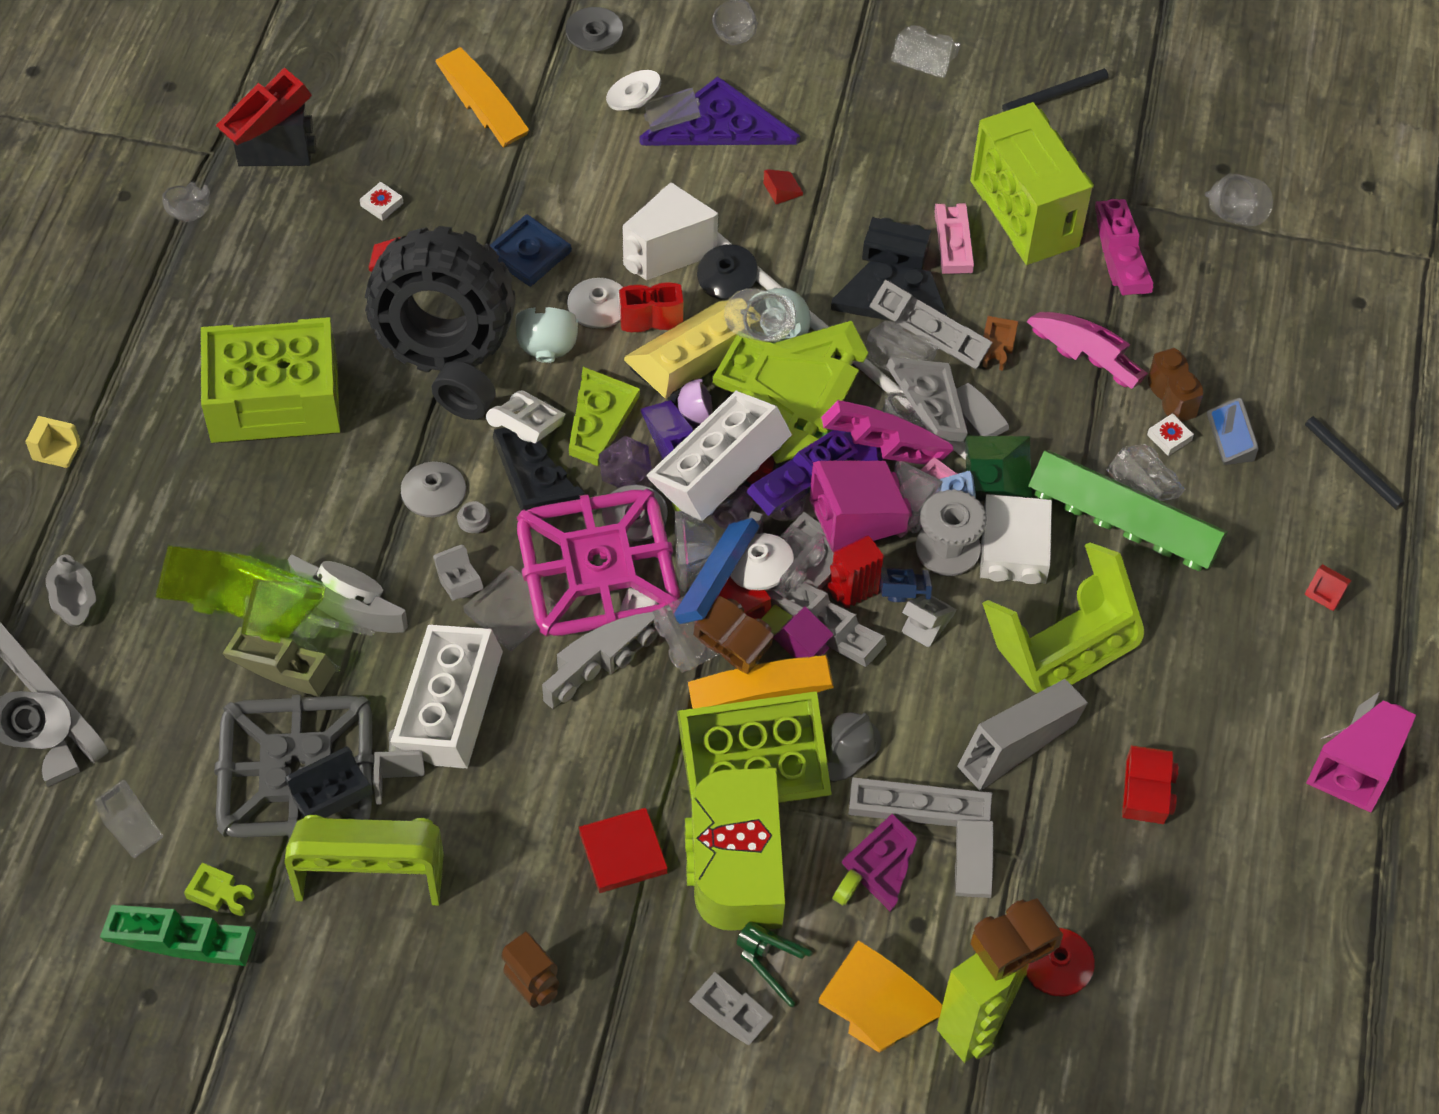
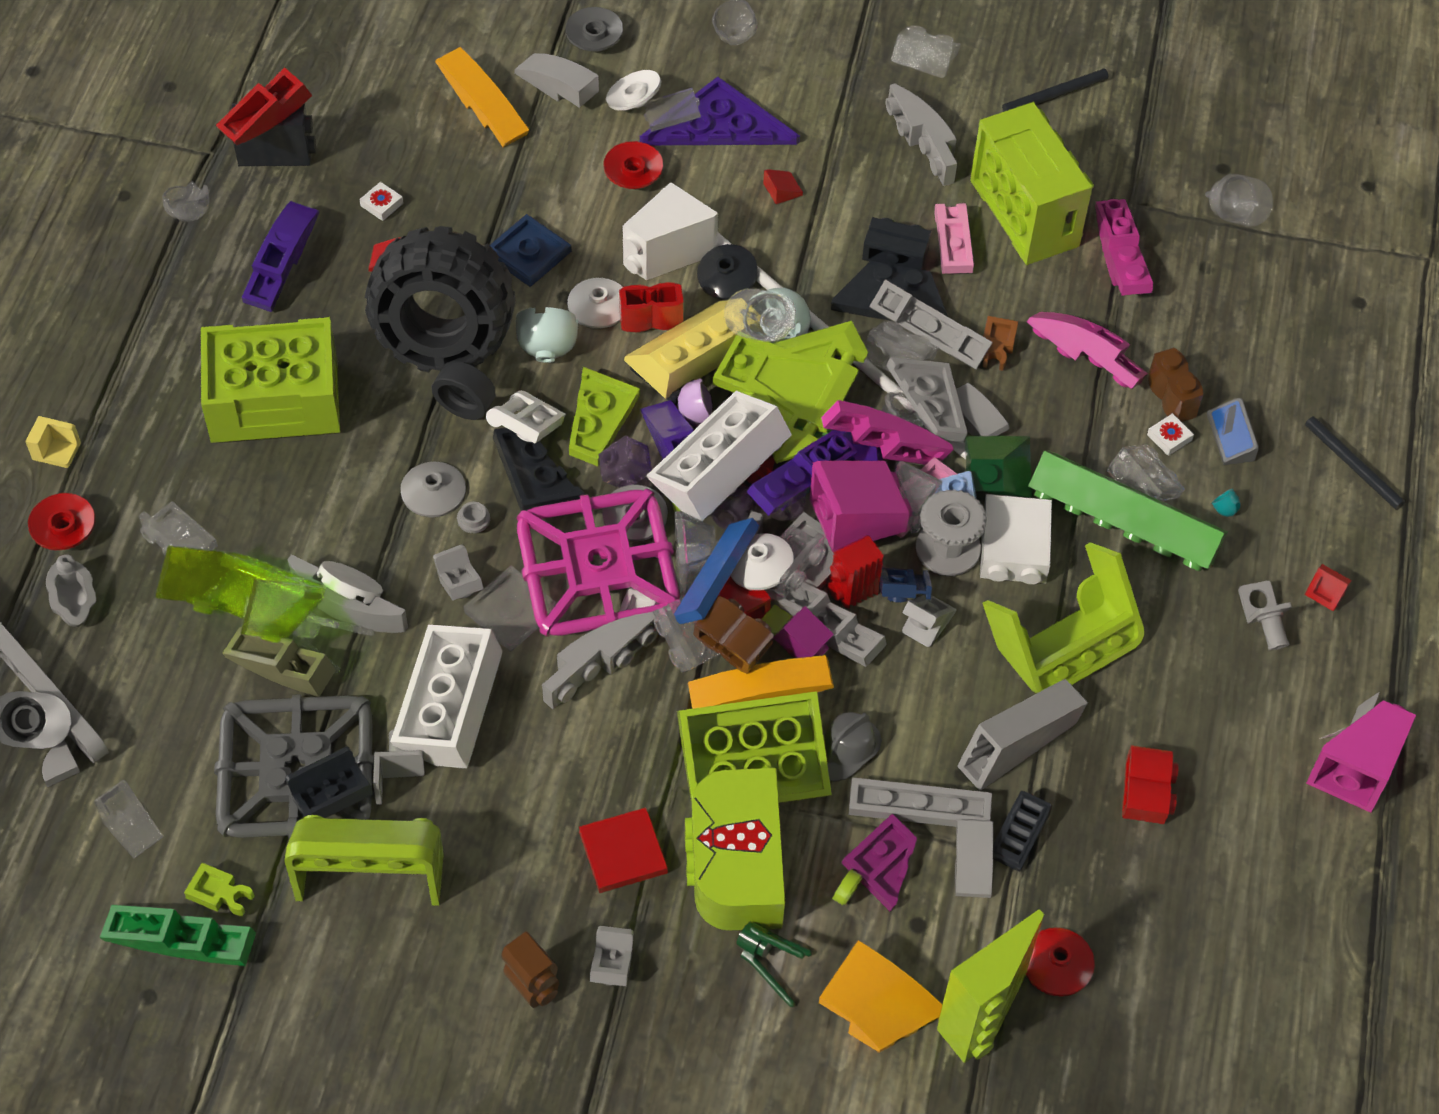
(60, 511): none -> red dish
(175, 528): none -> clear bracket
(278, 254): none -> dark purple slope
(559, 78): none -> light grey slope
(612, 956): none -> light grey bracket
(633, 165): none -> red dish
(730, 1010): light grey slope -> none
(924, 127): none -> light grey slope
(1015, 938): reddish brown brick -> none
(1030, 811): none -> black slope
(1227, 503): none -> teal hinge
(1268, 616): none -> light grey bracket

